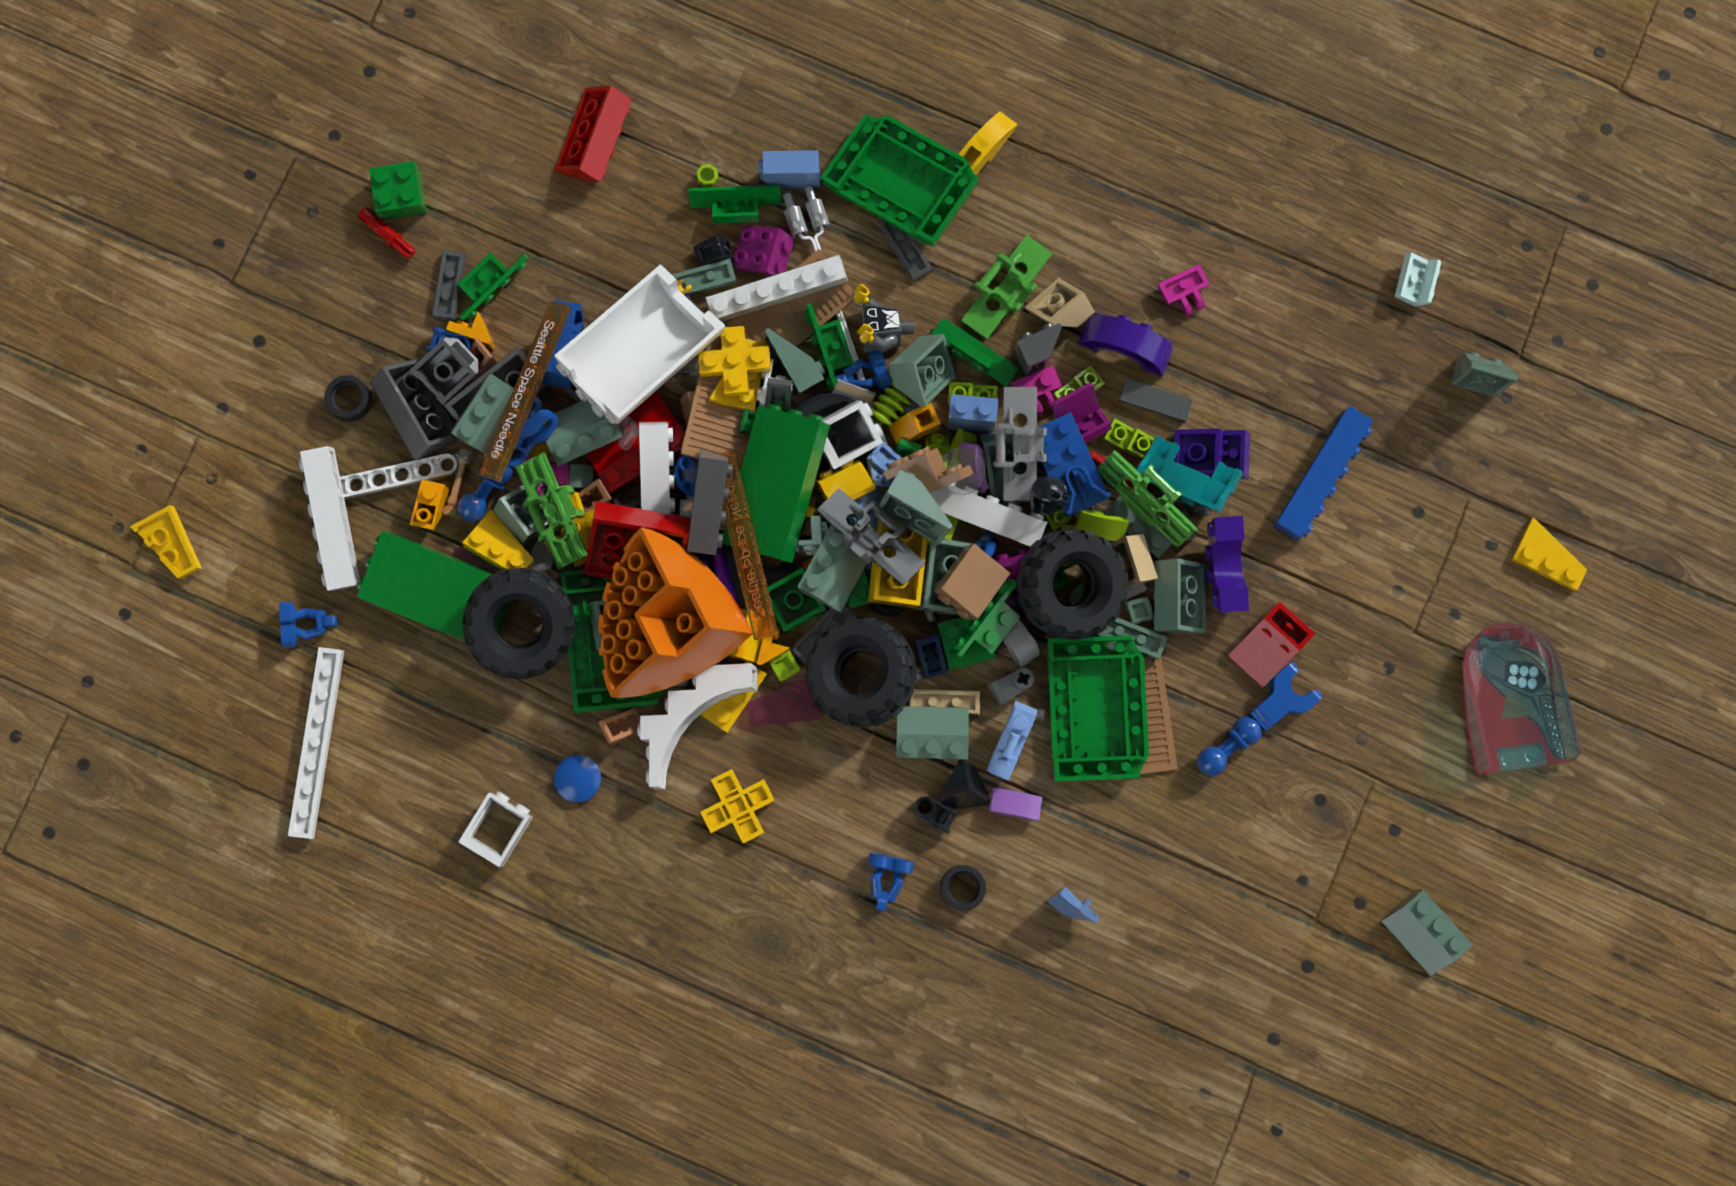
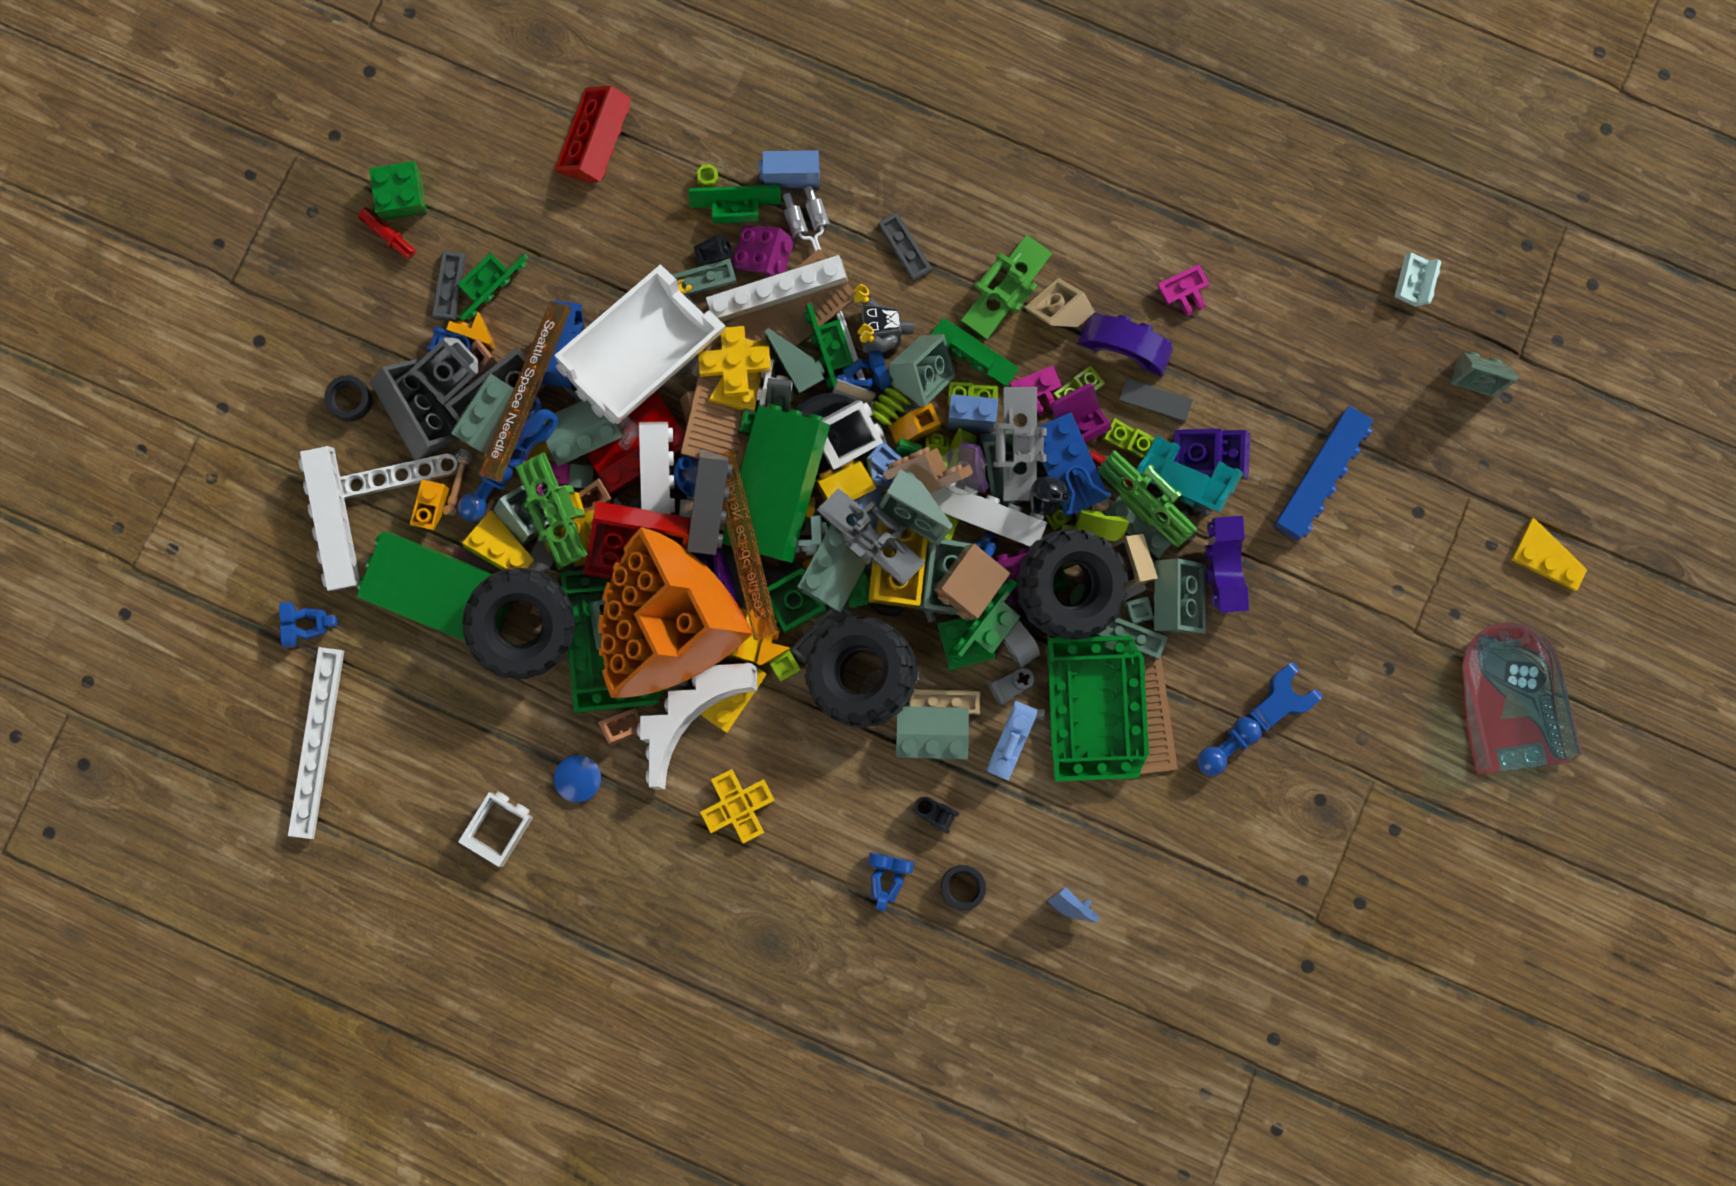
(169, 540): yellow wing -> none
(783, 706): clear pink wing -> none
(901, 177): green slope -> none
(931, 656): dark blue slope -> none
(964, 788): black slope -> none
(988, 141): yellow slope -> none
(1015, 804): medium lavender slope -> none
(1036, 349): dark grey slope -> none
(1271, 644): slope -> none
(1426, 932): sand green slope -> none

